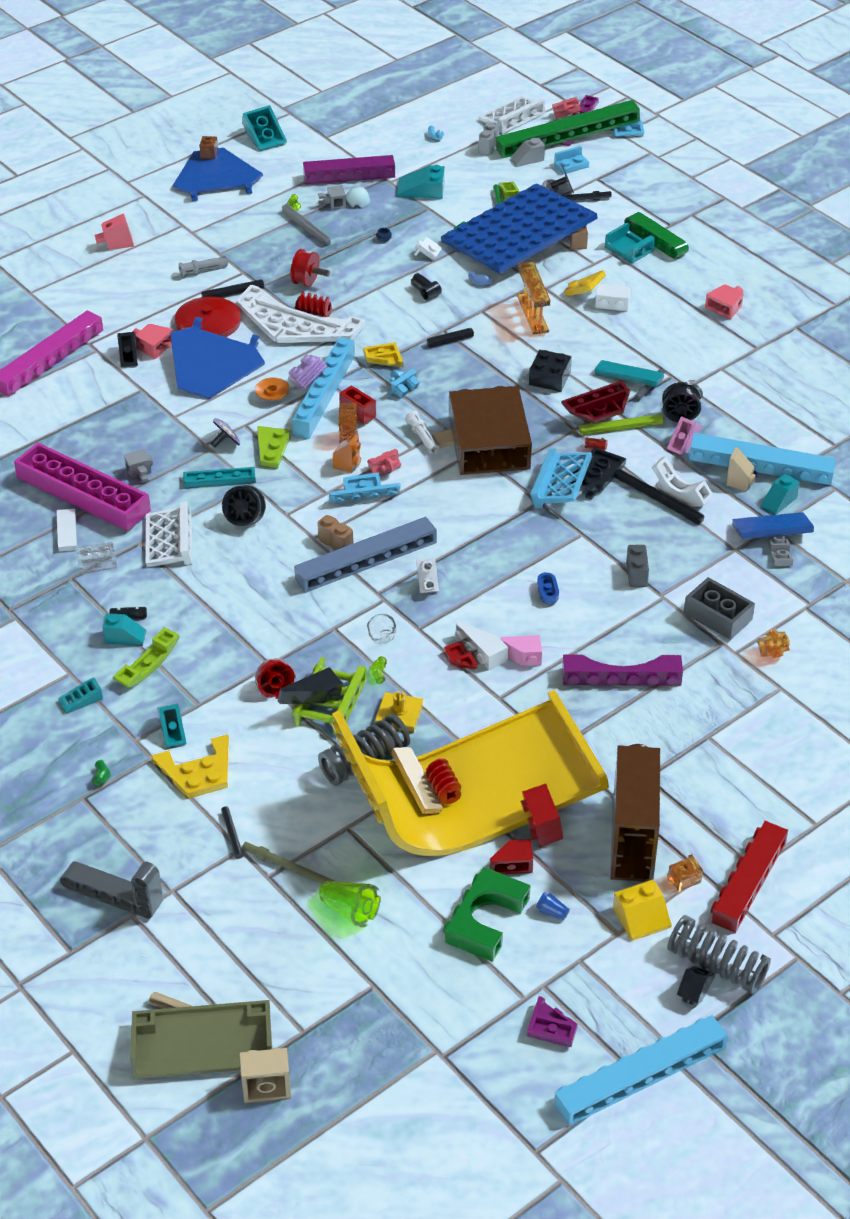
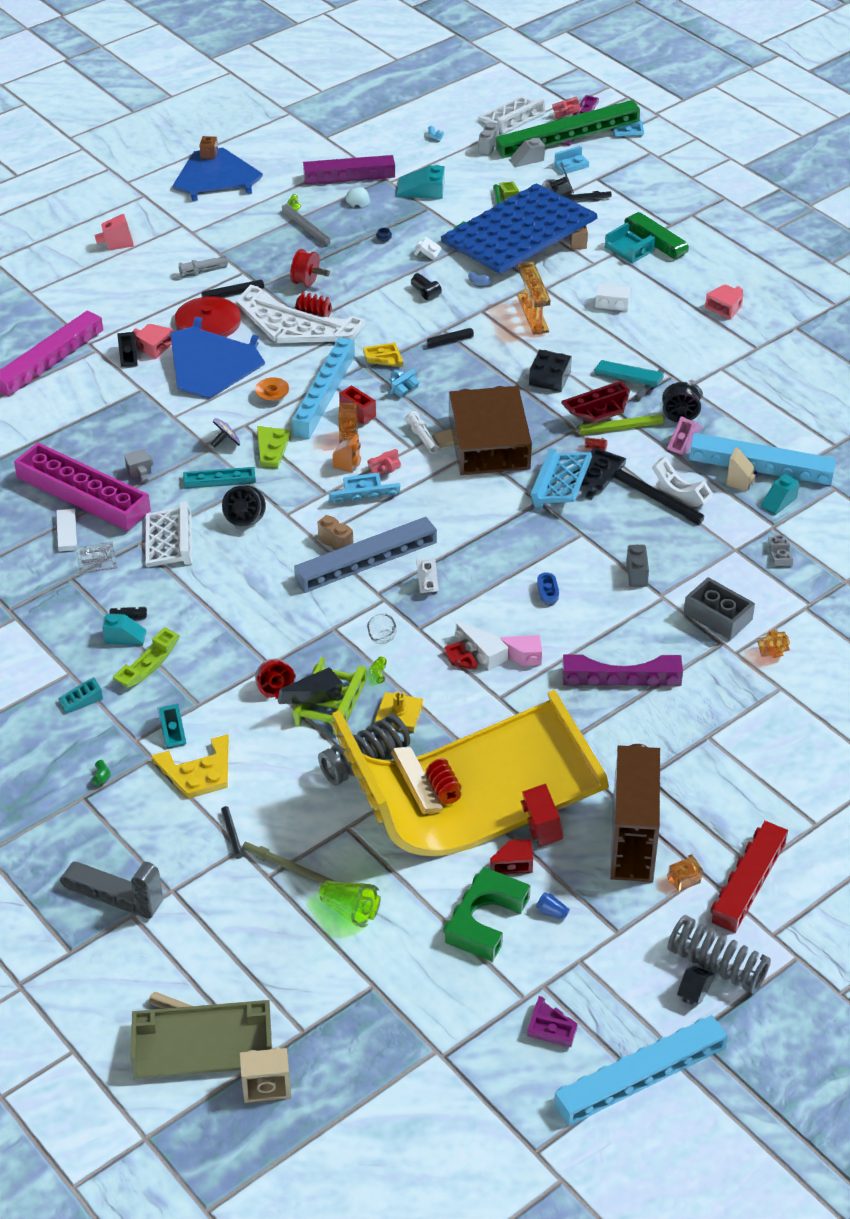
(263, 128): teal slope -> none
(307, 371): lavender brick -> none
(335, 198): light grey brick -> none
(585, 284): yellow wing -> none
(642, 910): yellow slope -> none
(773, 525): blue tile -> none

